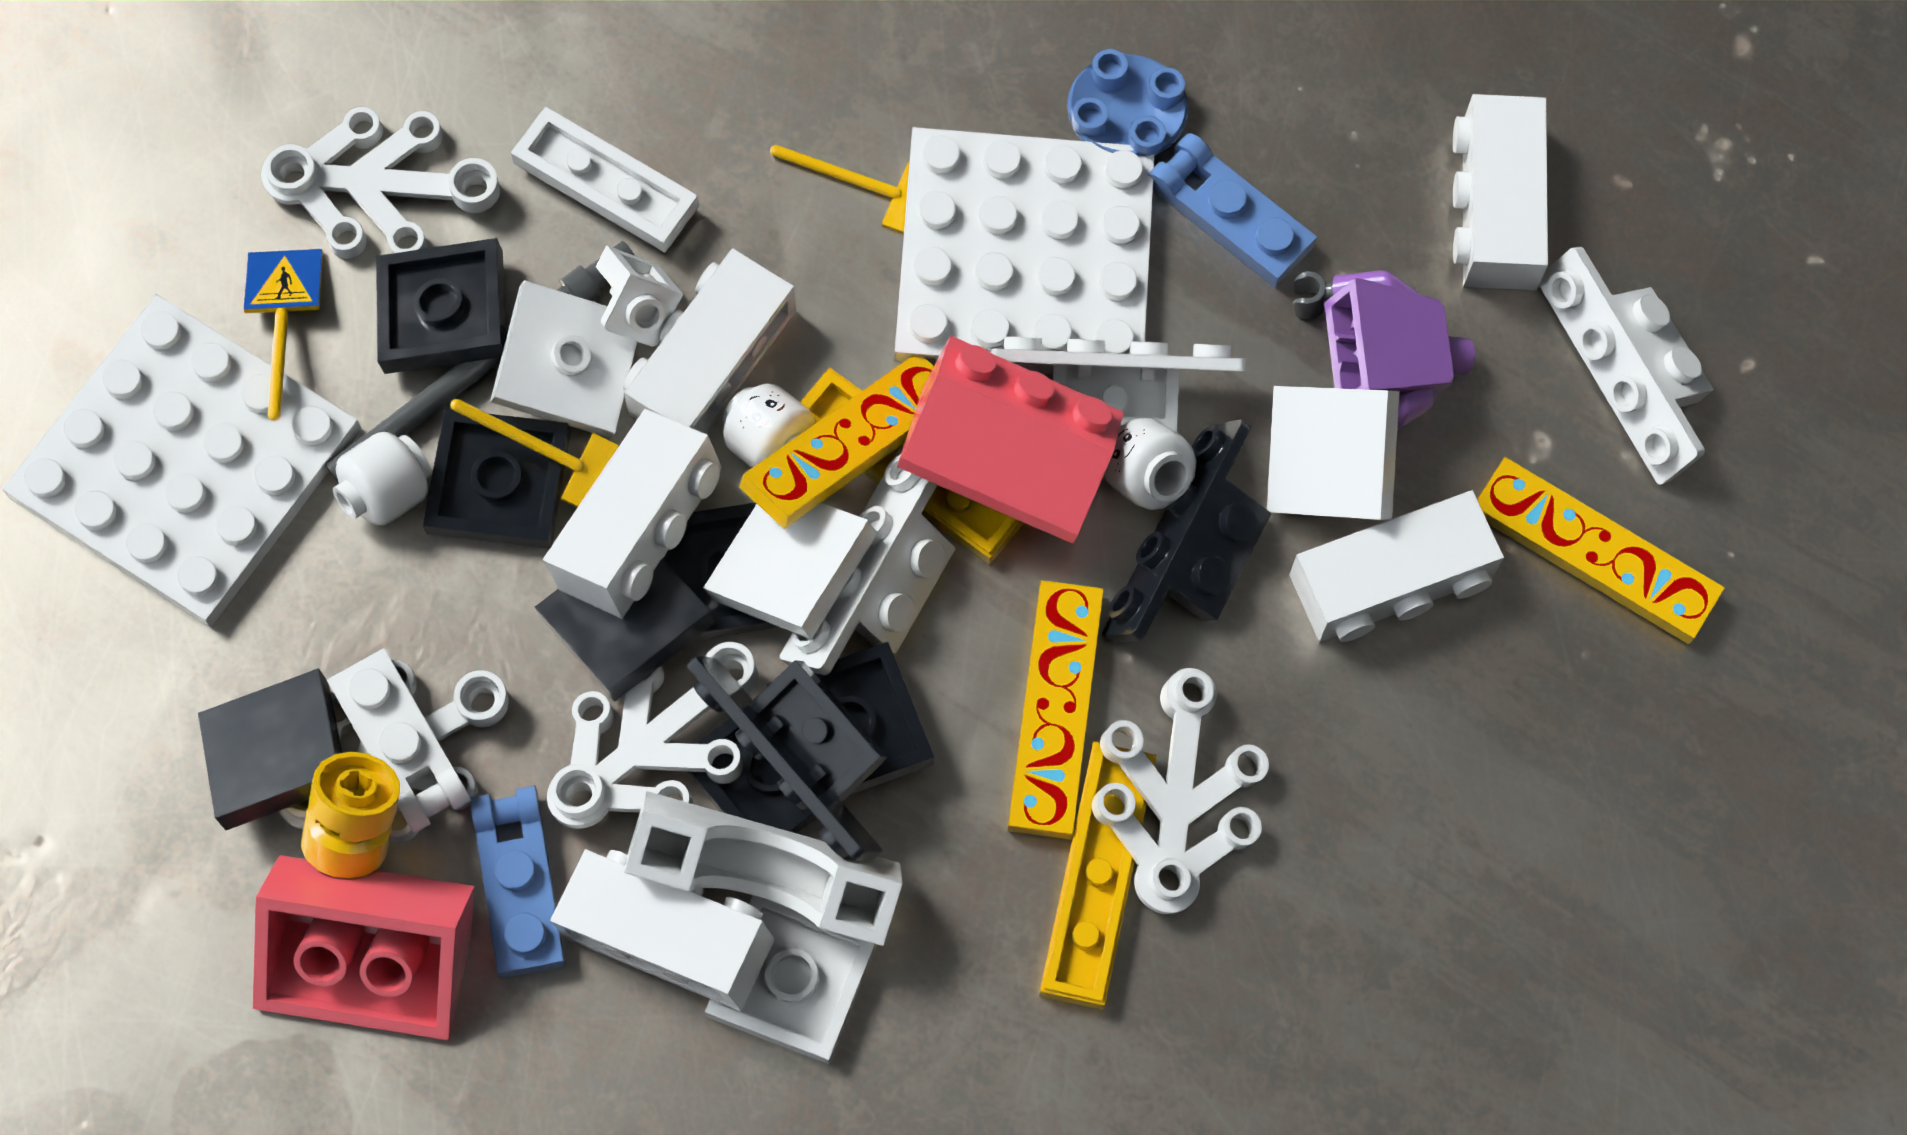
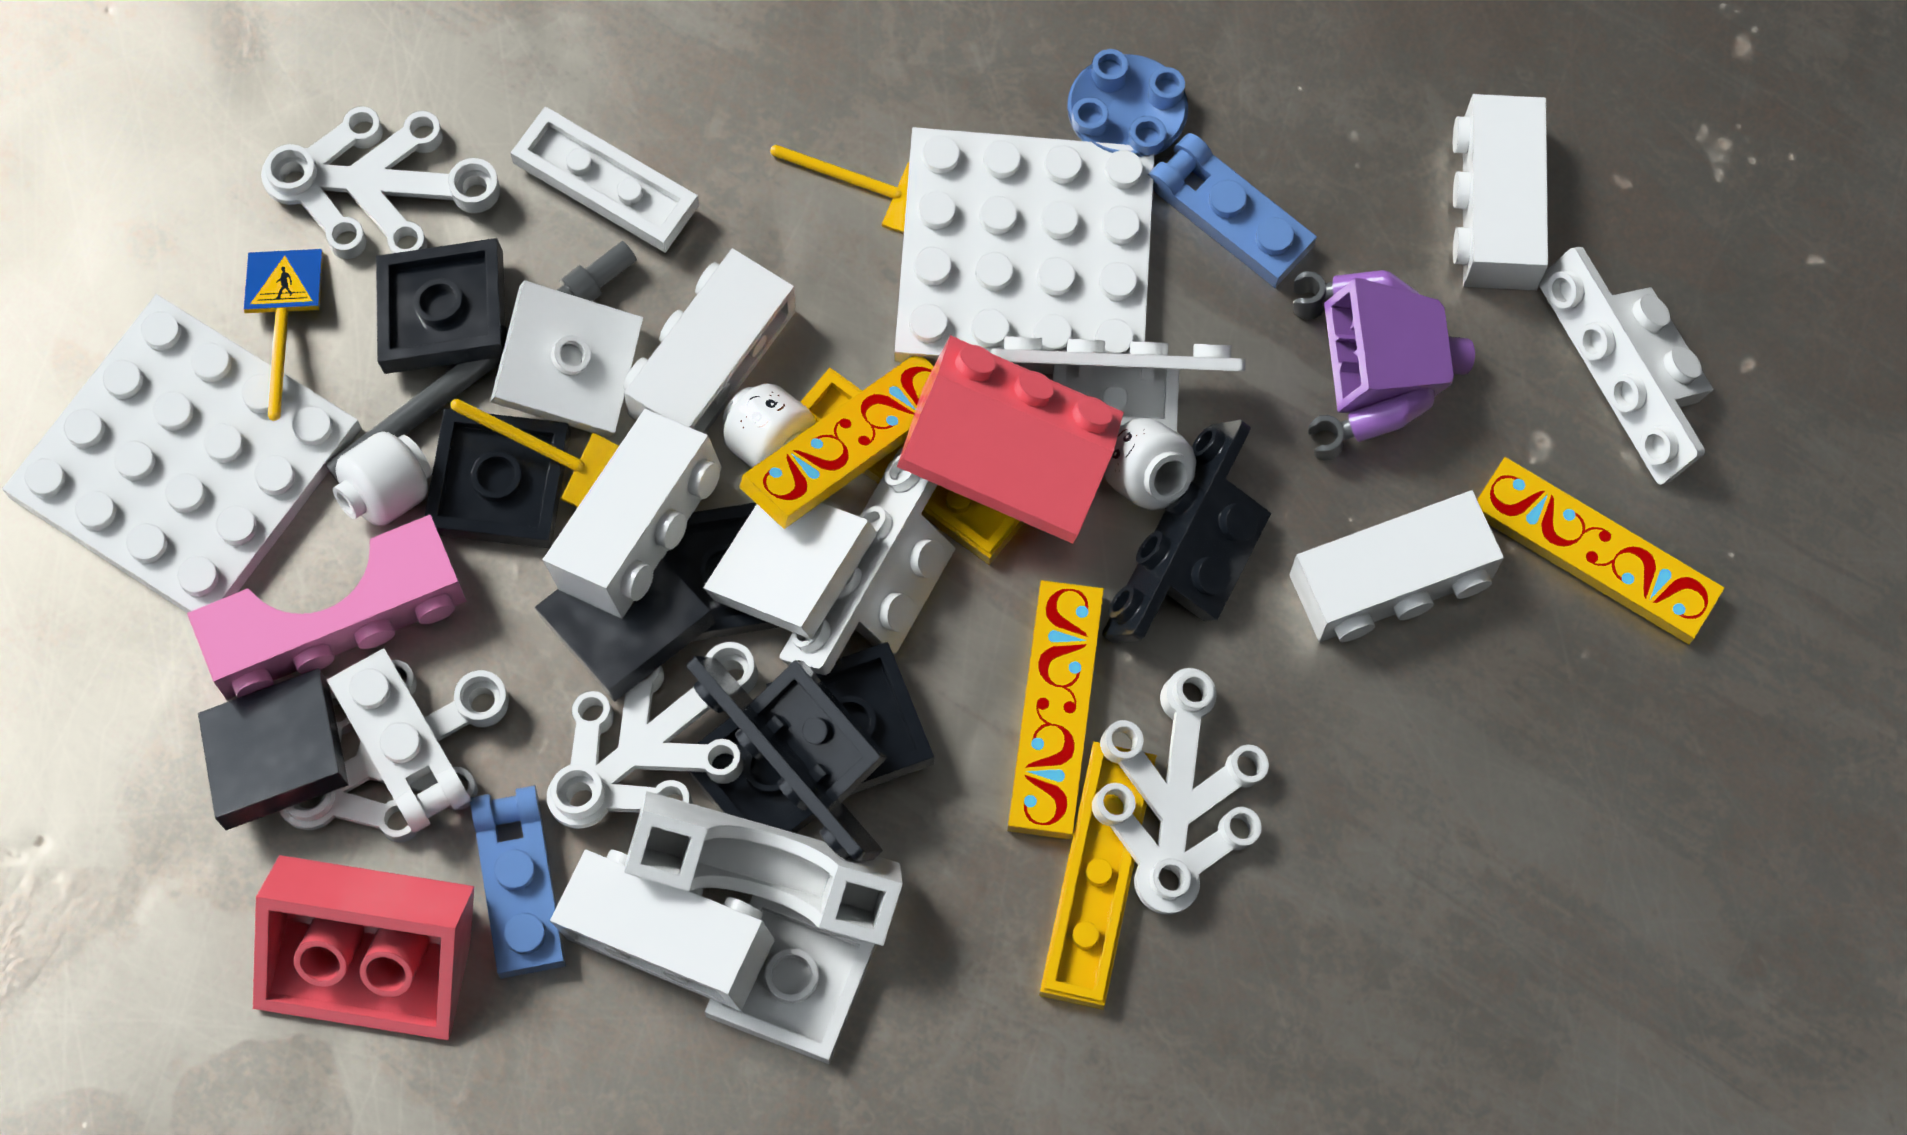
(350, 815): yellow wheel -> none
(403, 584): none -> bright pink arch
(641, 296): white bracket -> none
(1333, 452): white tile -> none

